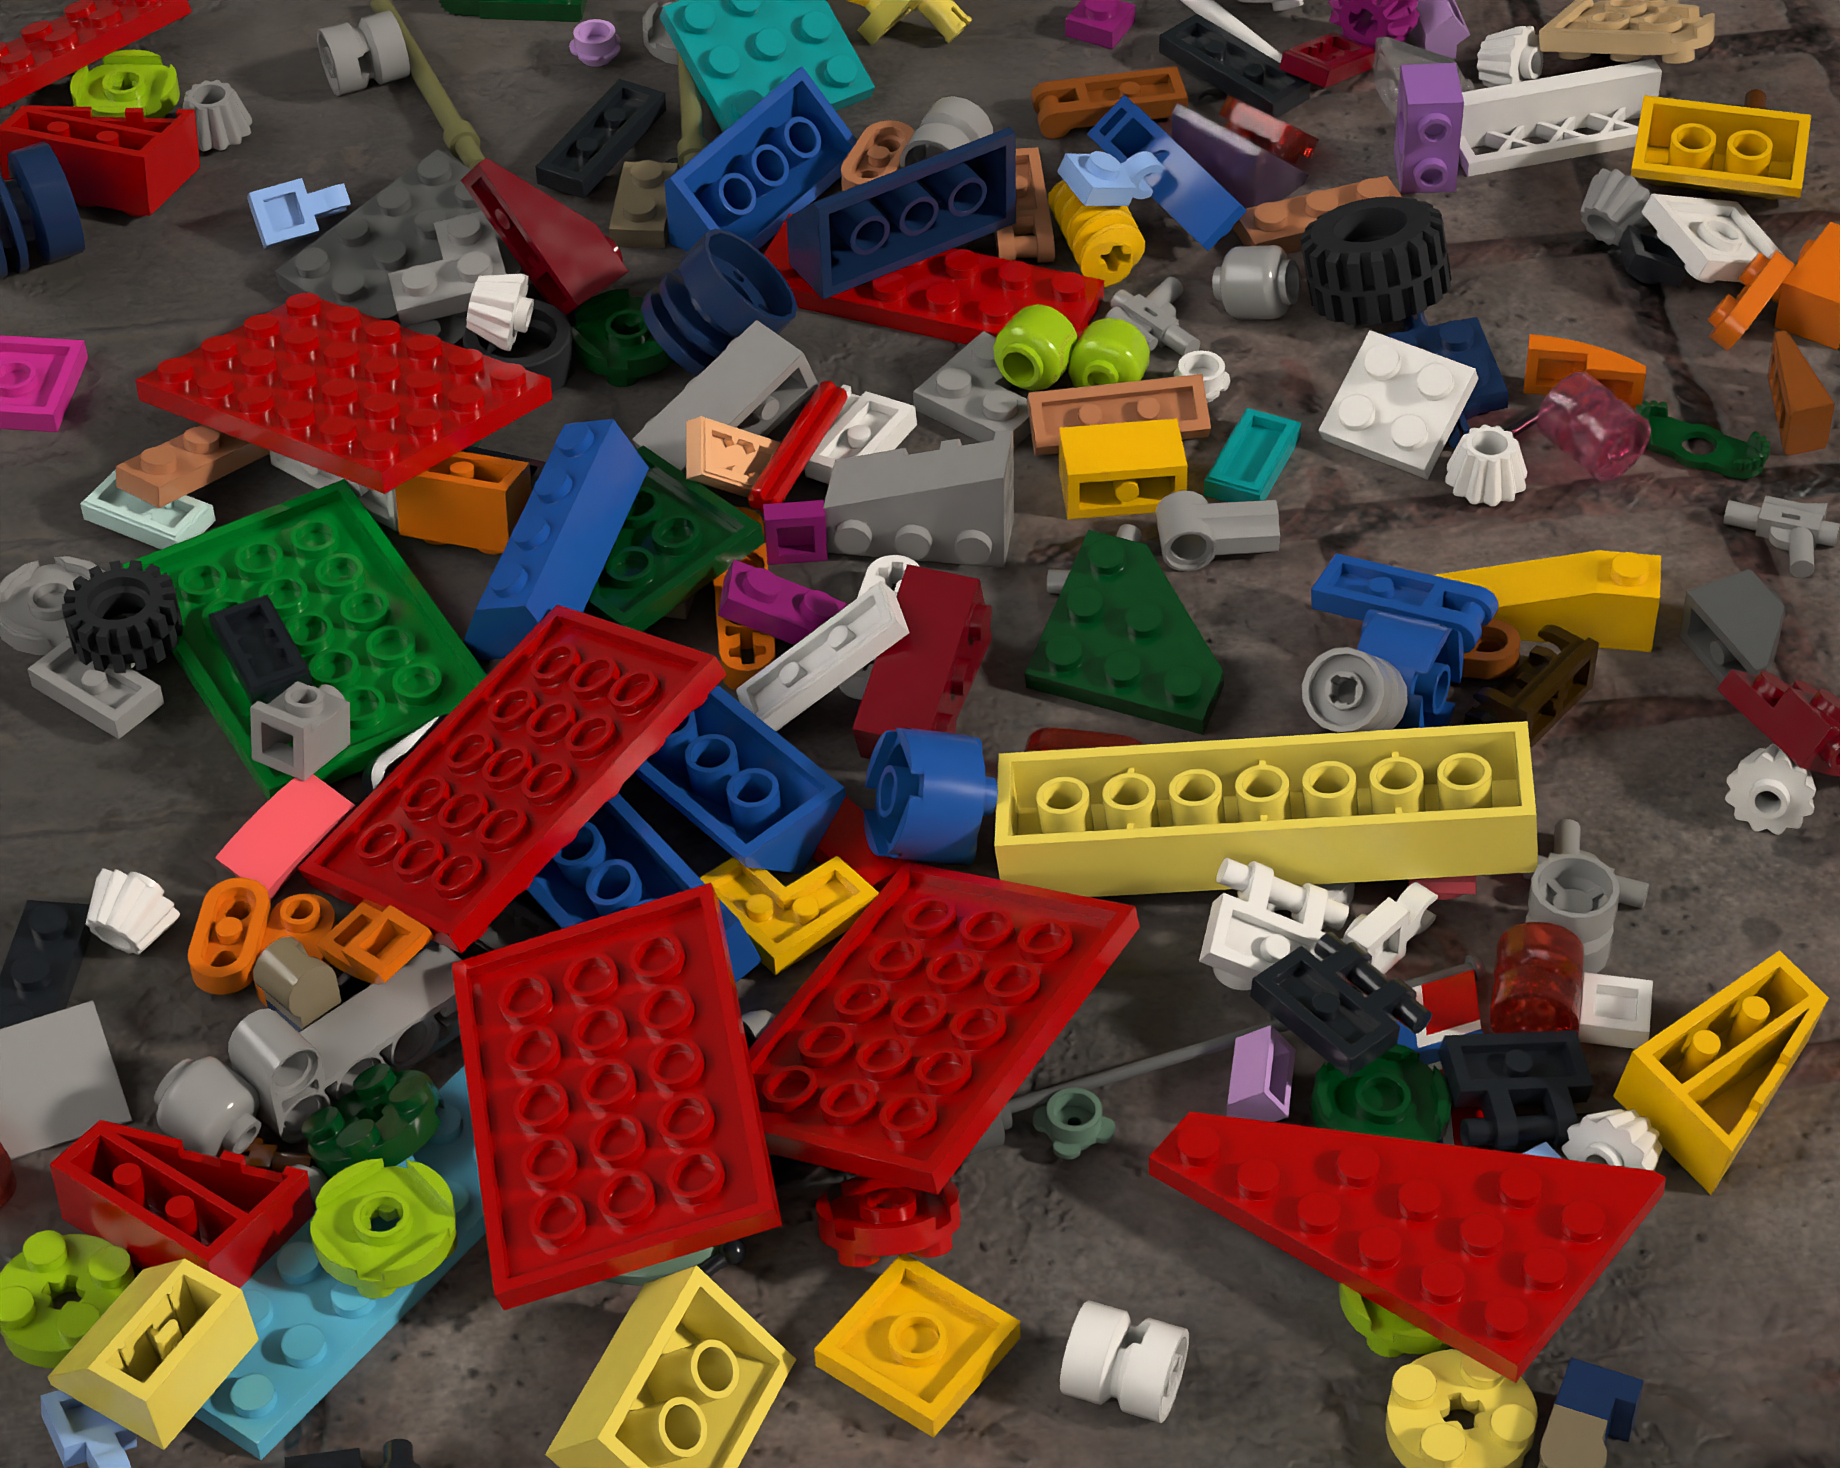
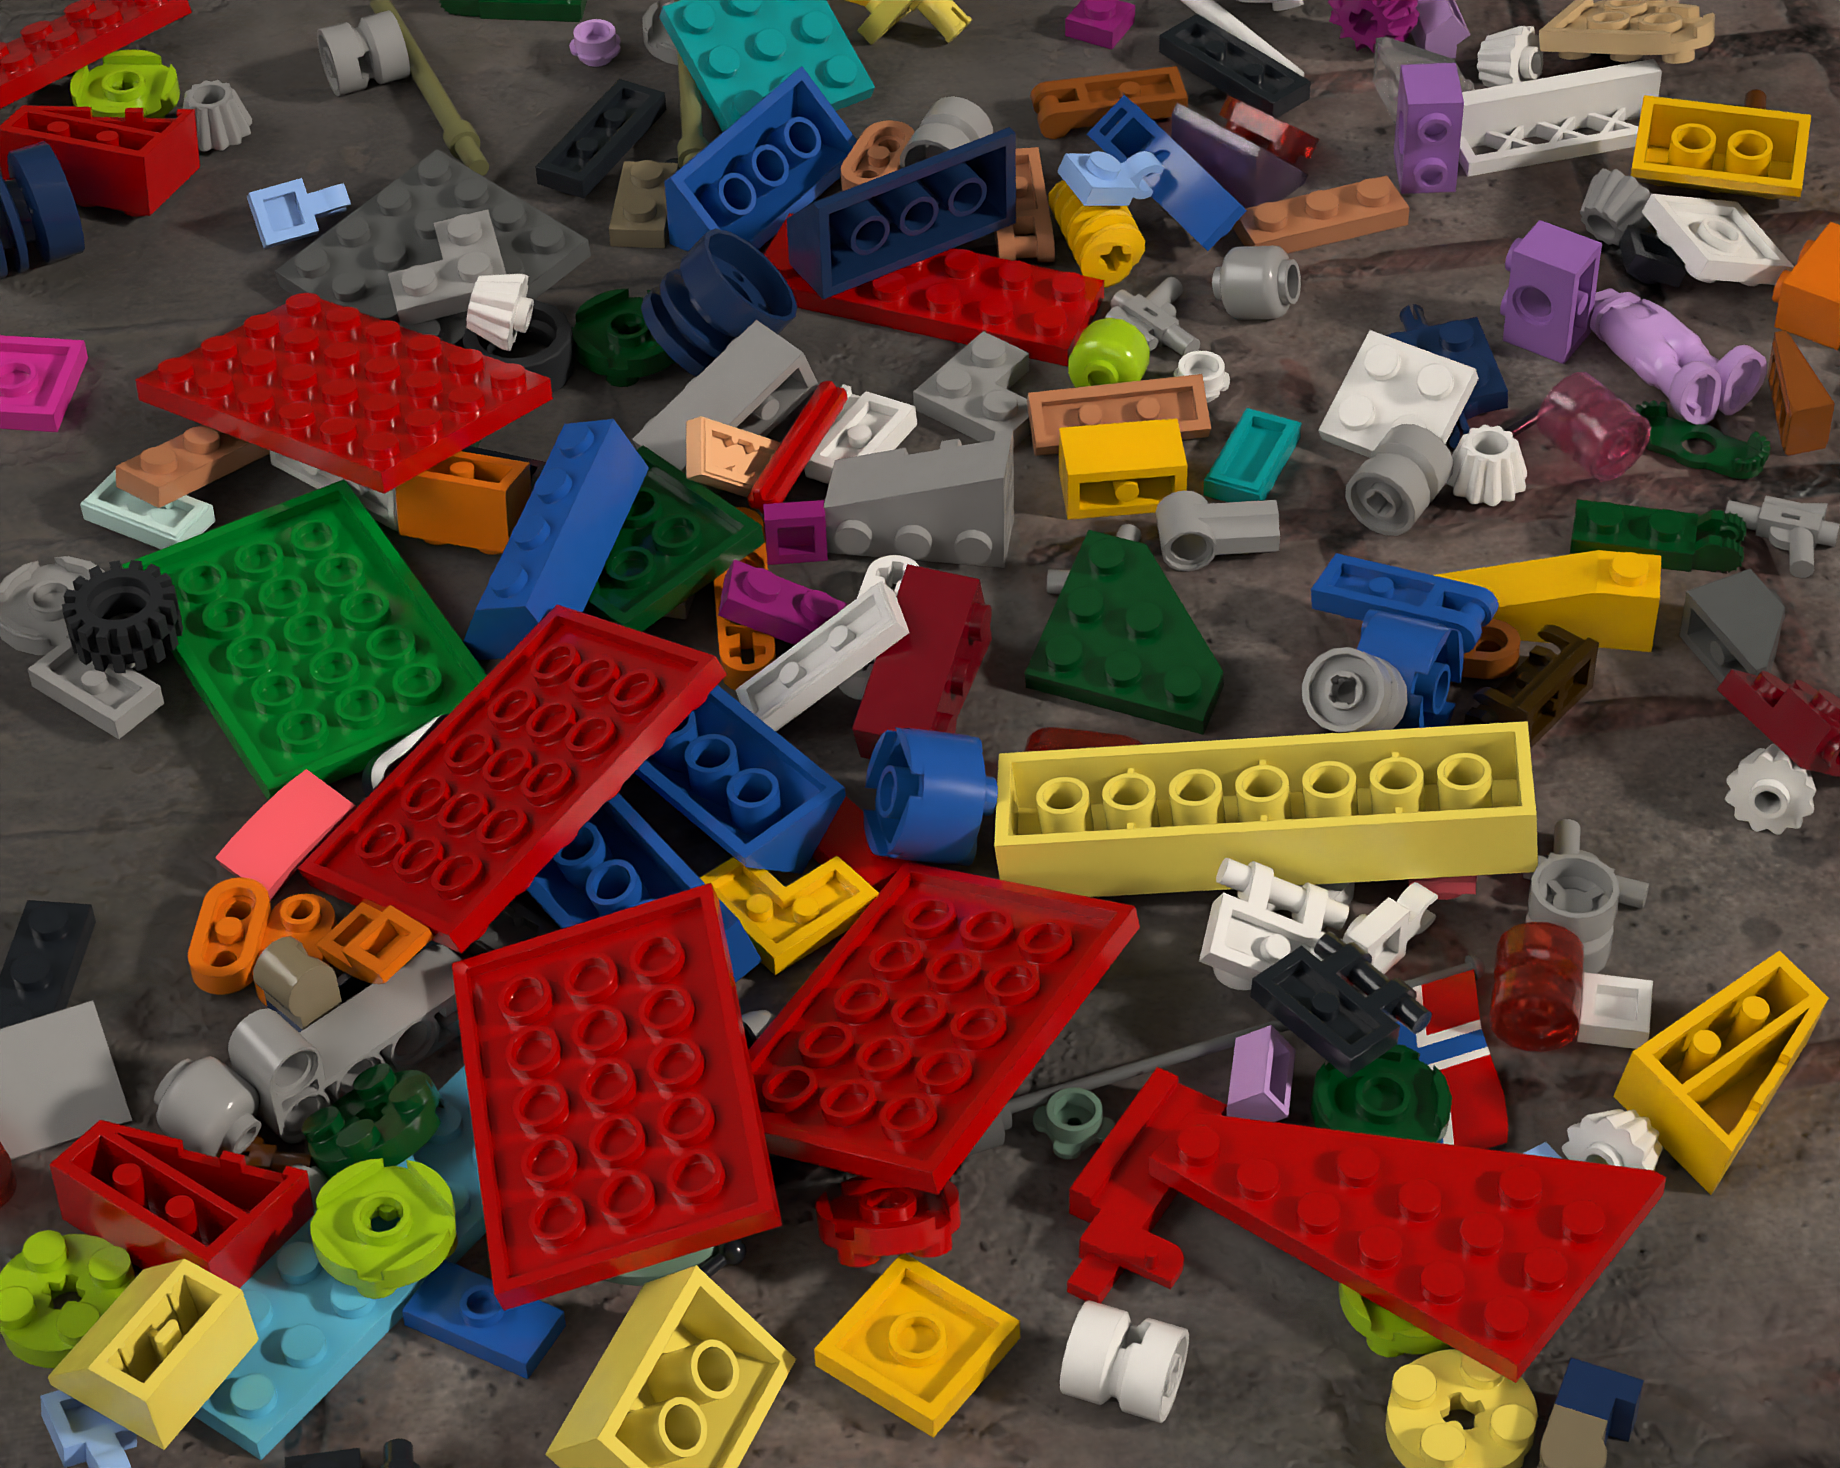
(129, 910): white piece -> none
(259, 649): black plate -> none
(311, 718): light grey brick -> none
(464, 1313): none -> blue plate
(552, 243): dark red slope -> none
(1035, 347): lime head -> none
(1125, 1200): none -> red piece
(1328, 59): dark red plate -> none
(1376, 260): black tyre -> none
(1399, 479): none -> light grey wheel
(1516, 1070): black plate -> none
(1550, 291): none -> medium lavender brick
(1556, 358): orange slope -> none
(1675, 359): none -> lavender piece
(1678, 537): none -> dark green hinge
(1761, 281): orange plate -> none

